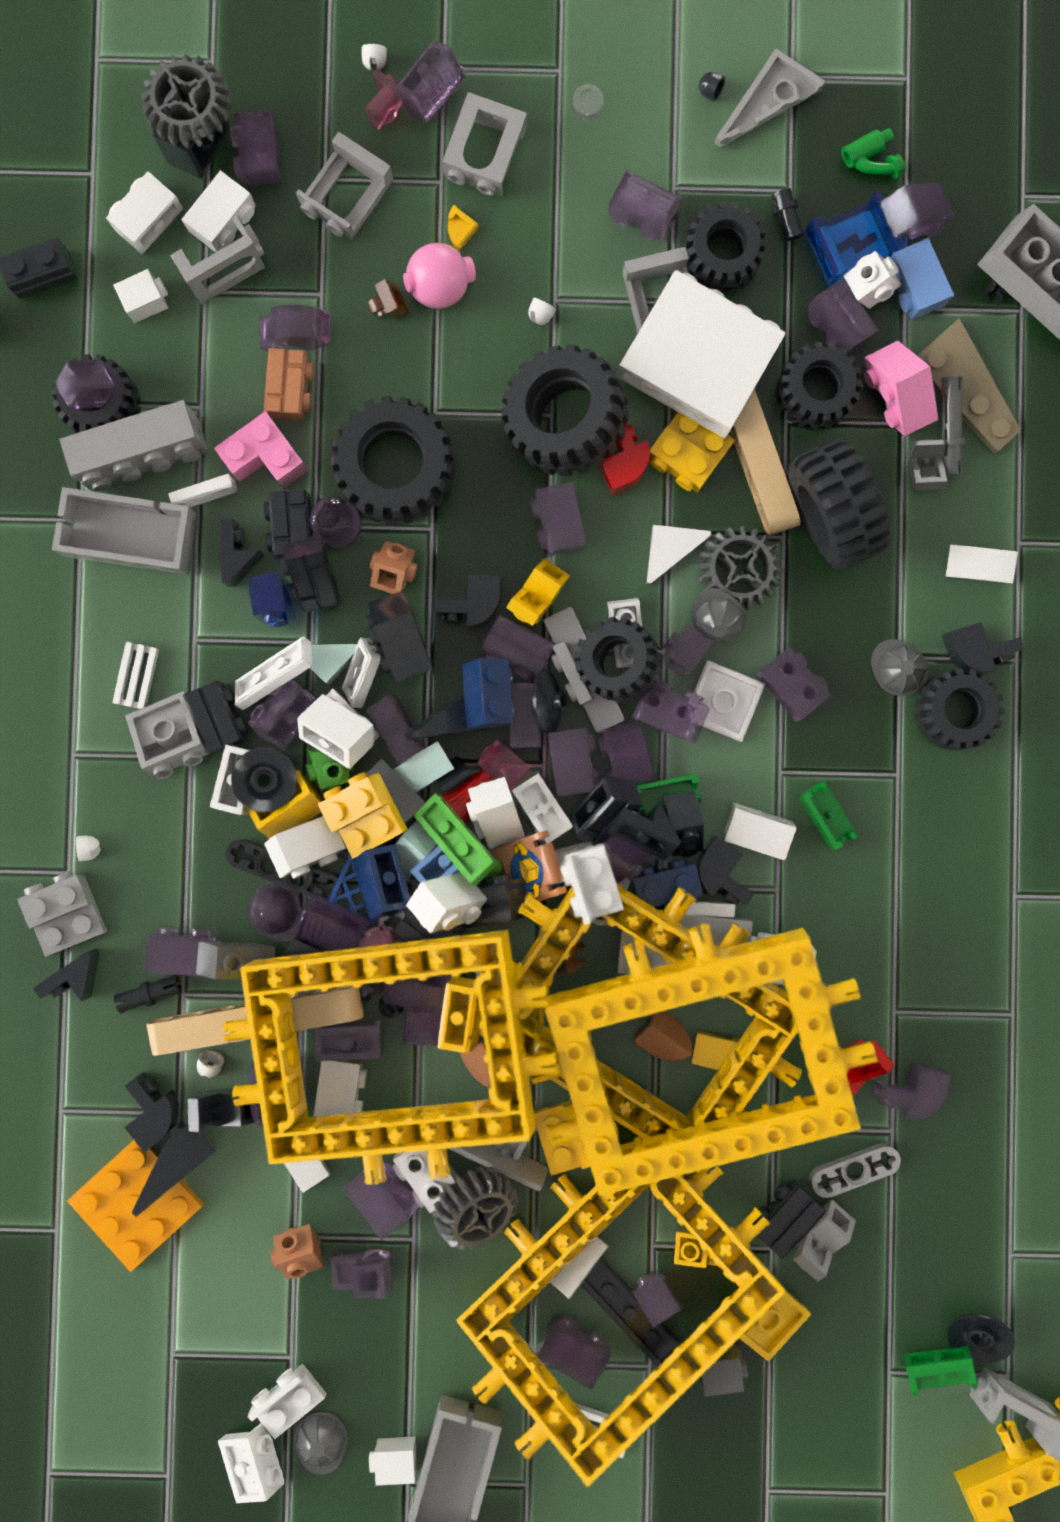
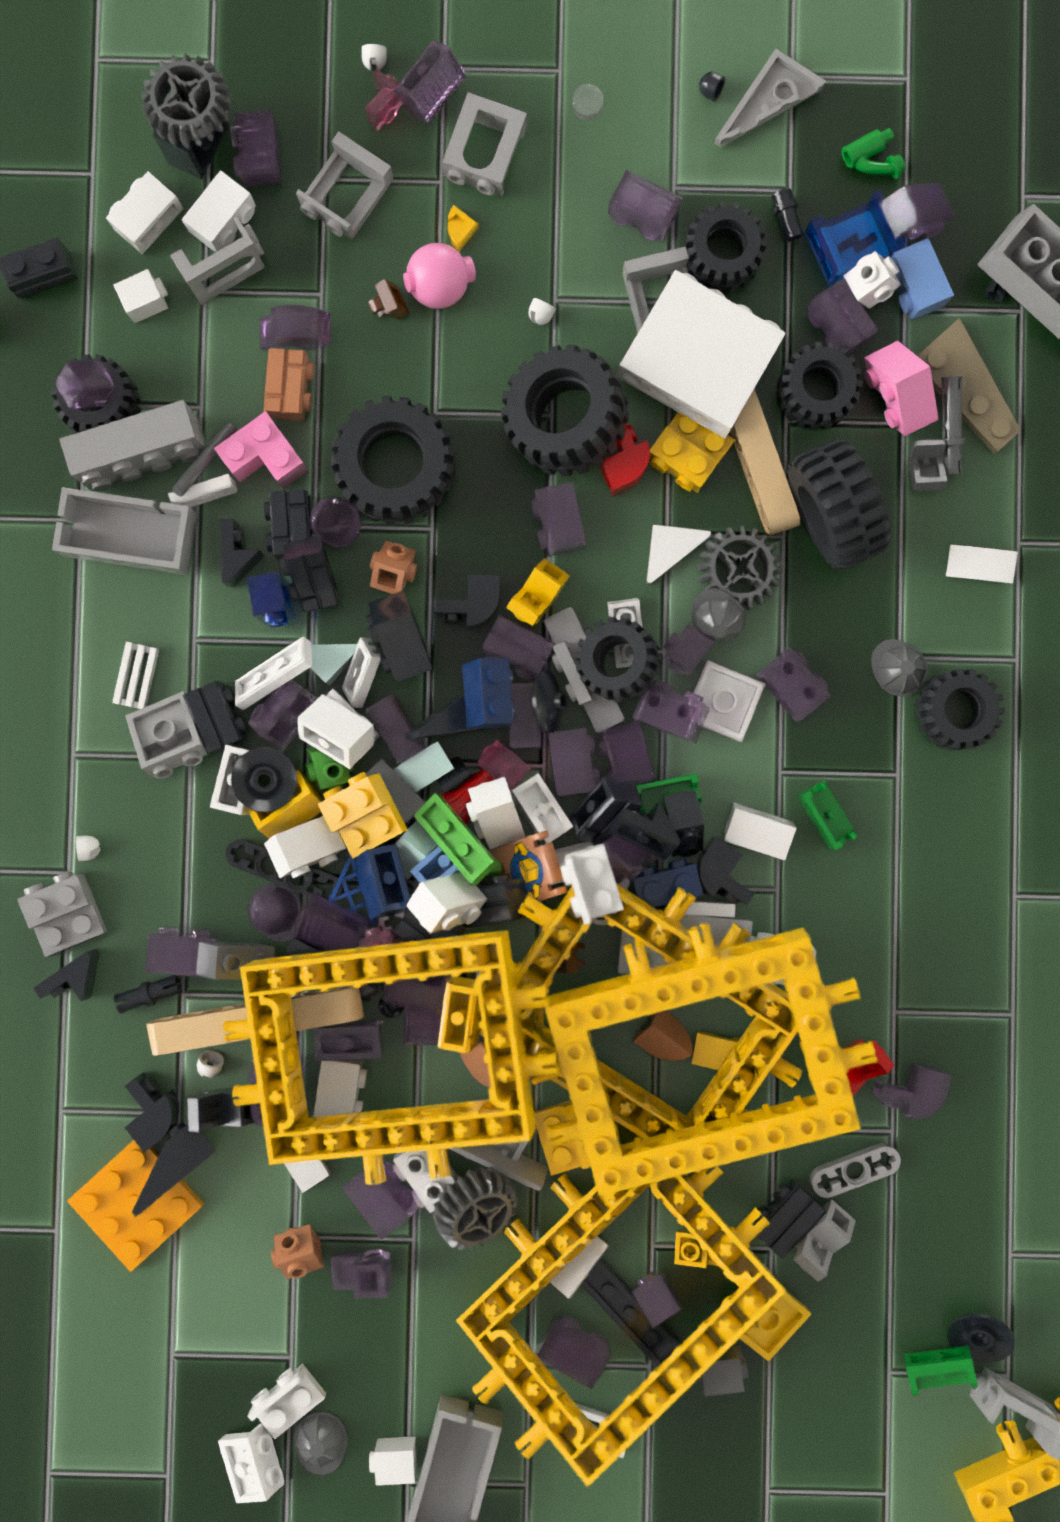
(203, 460): none -> dark grey bar
(970, 649): black brick -> none

